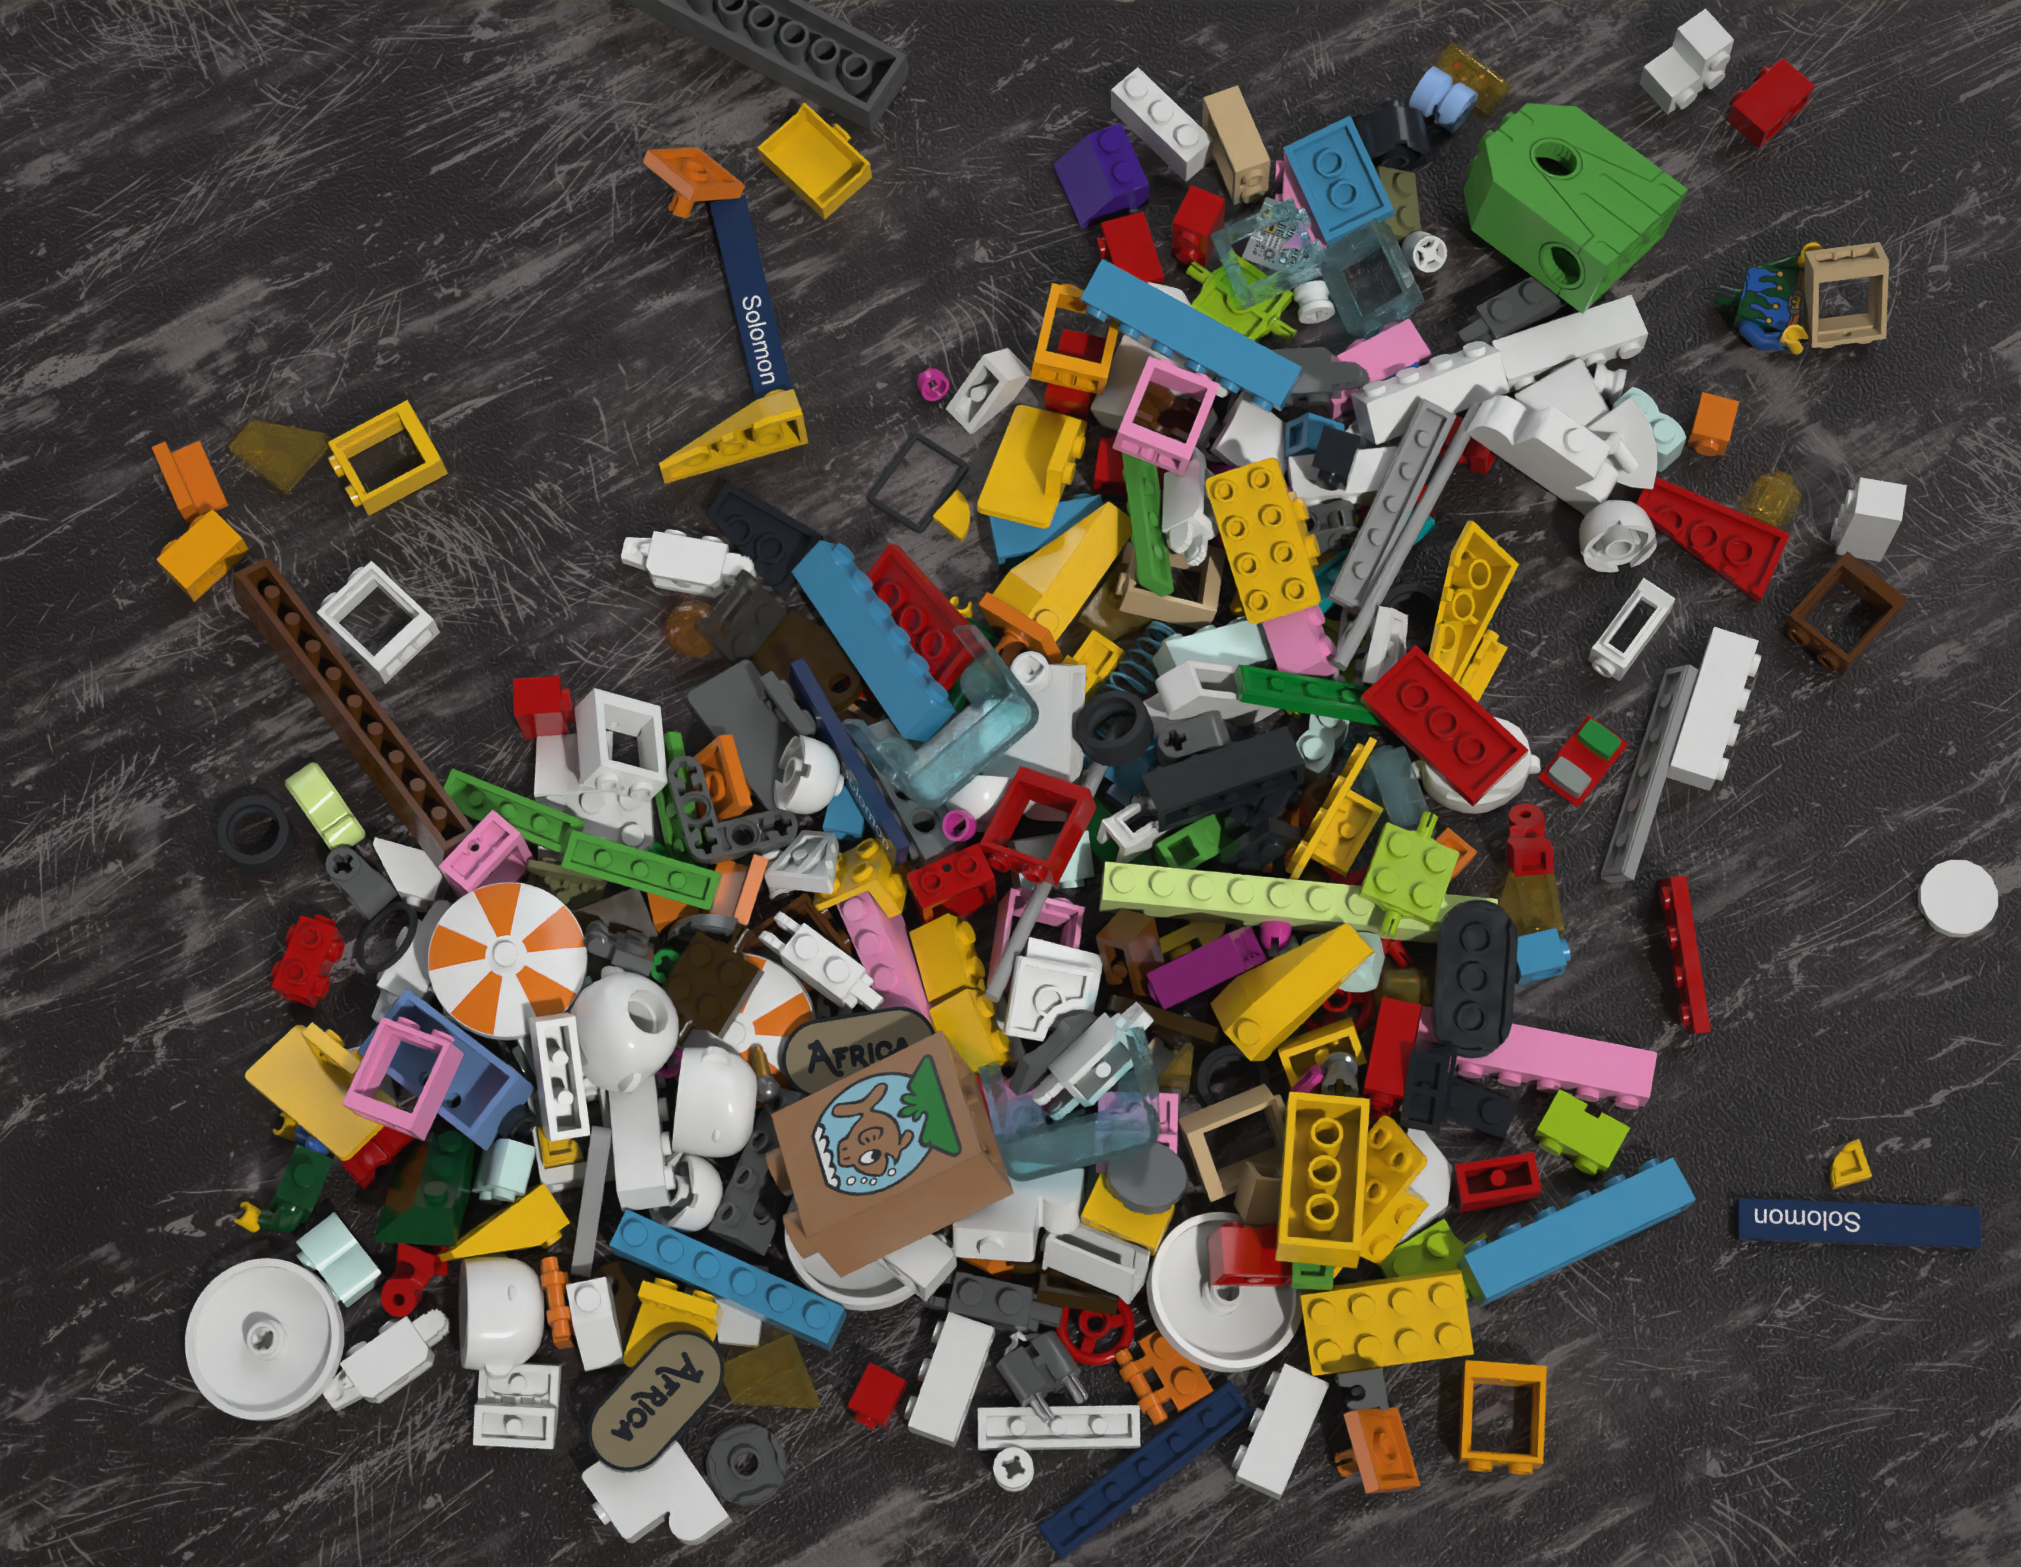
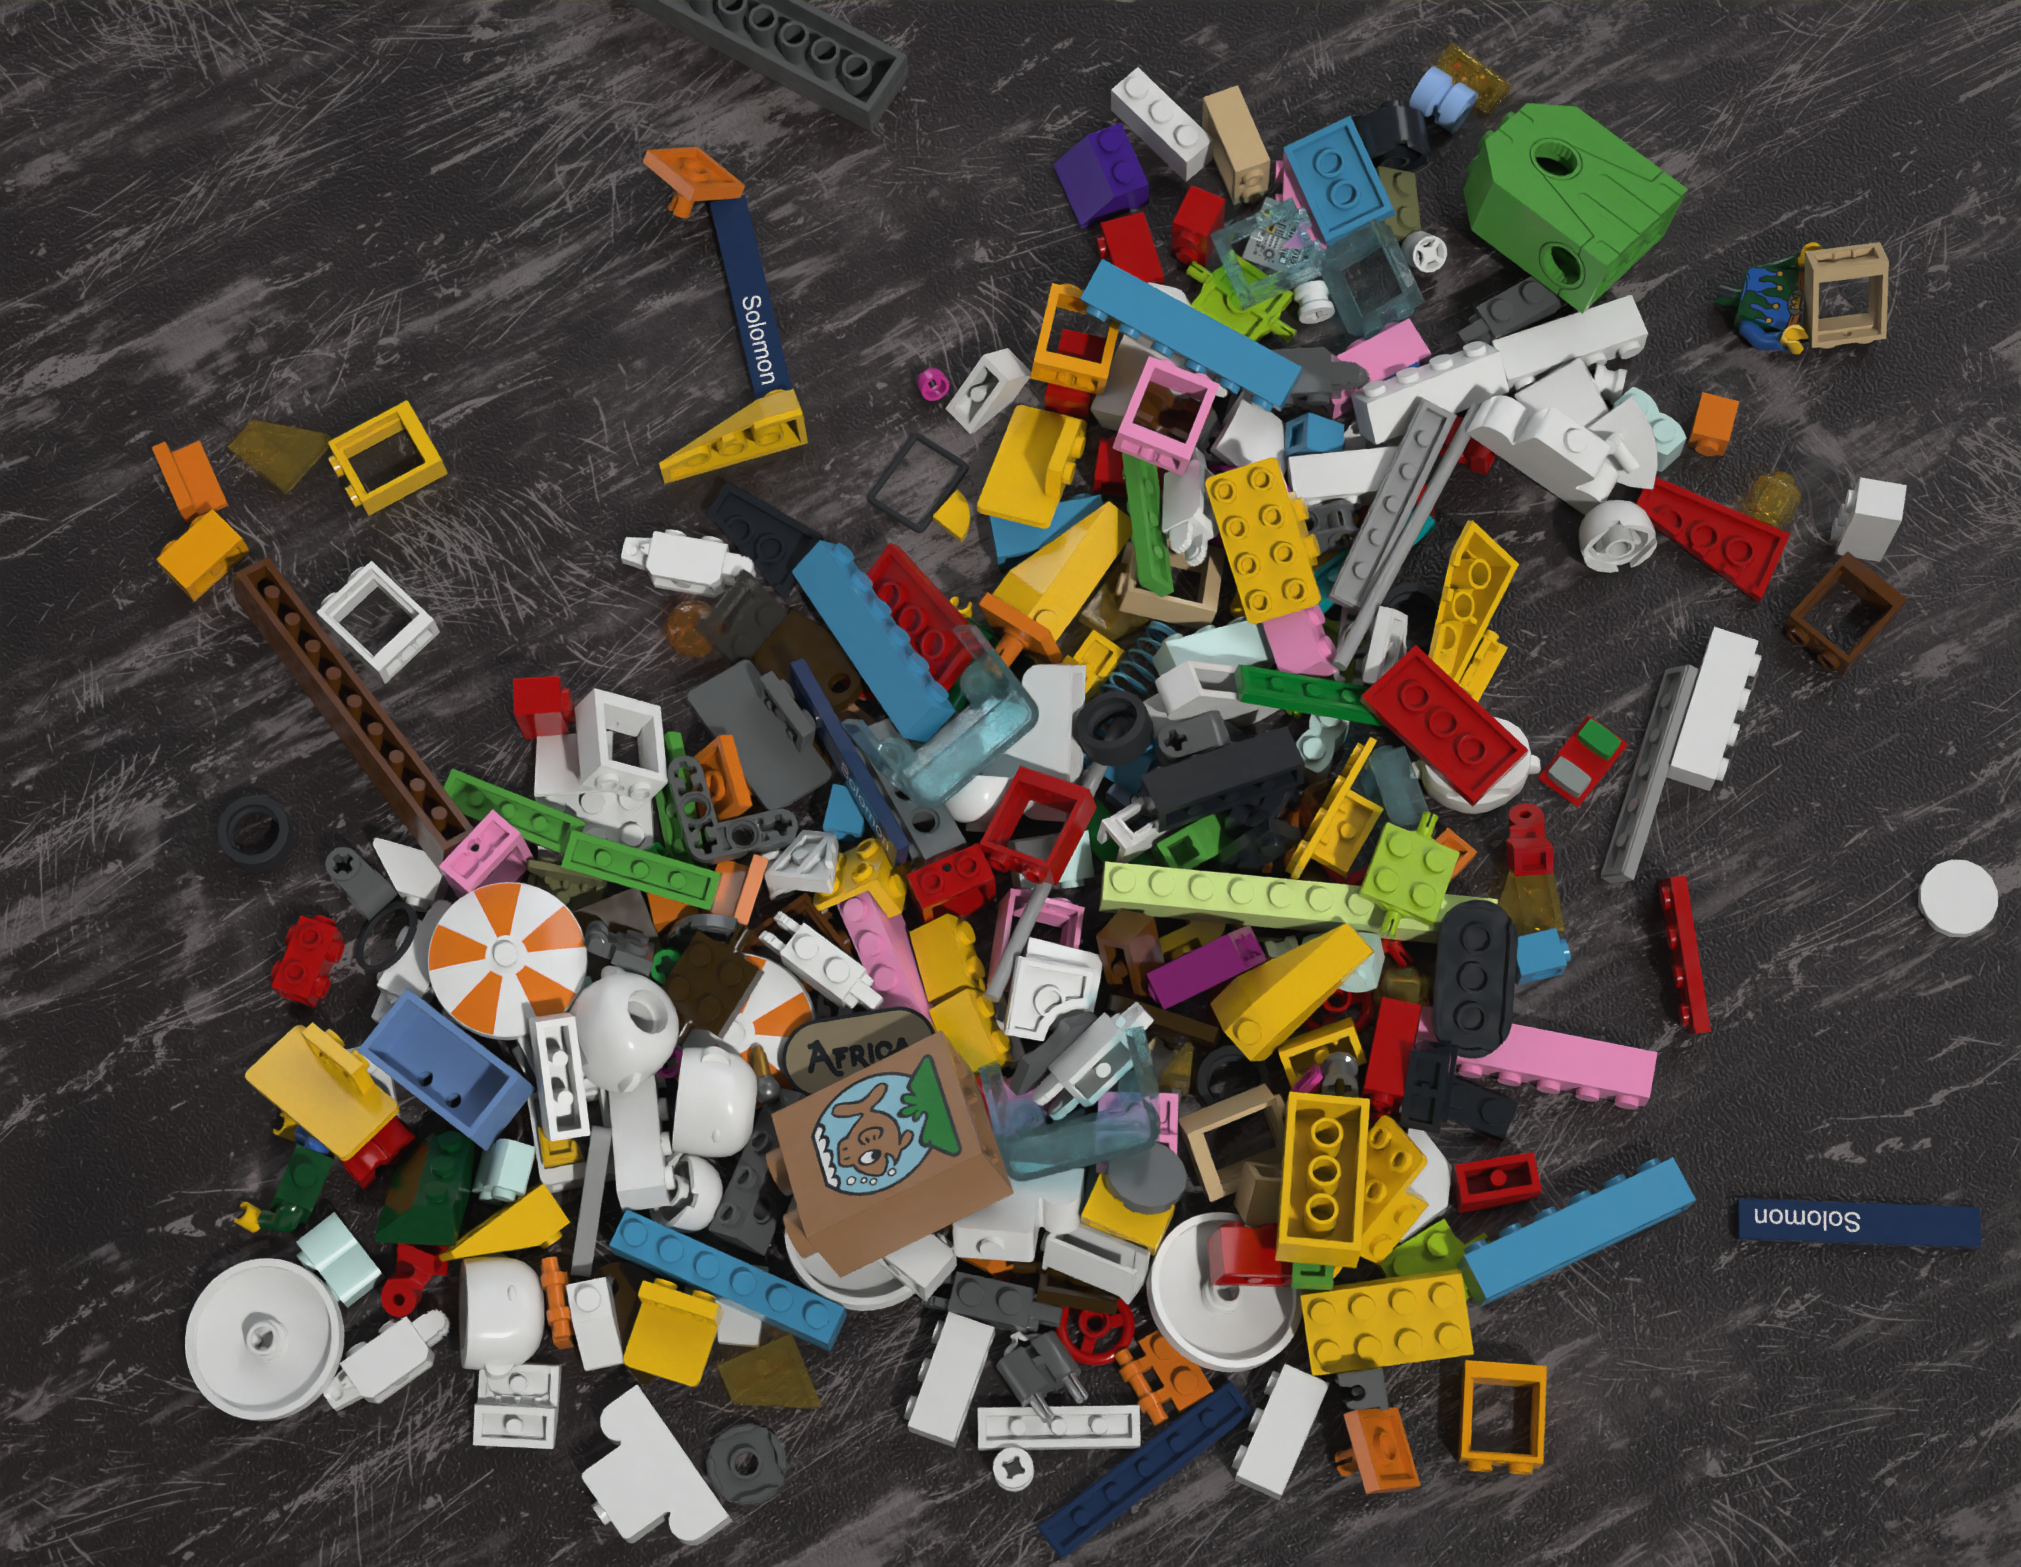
(324, 807): yellowish green animal -> none
(376, 1063): bright pink window -> none
(517, 1124): black tile -> none
(656, 1402): dark tan tile -> none
(809, 776): white cylinder -> none
(815, 161): yellow container -> none
(876, 1397): red brick -> none
(955, 820): dark pink hinge -> none
(1031, 671): white tile -> none
(1275, 933): dark pink hinge -> none
(1334, 459): black brick -> none
(1579, 1135): lime brick -> none
(1612, 662): white window -> none
(1690, 65): white brick -> none
(1769, 102): red brick -> none
(1849, 1166): yellow tile -> none

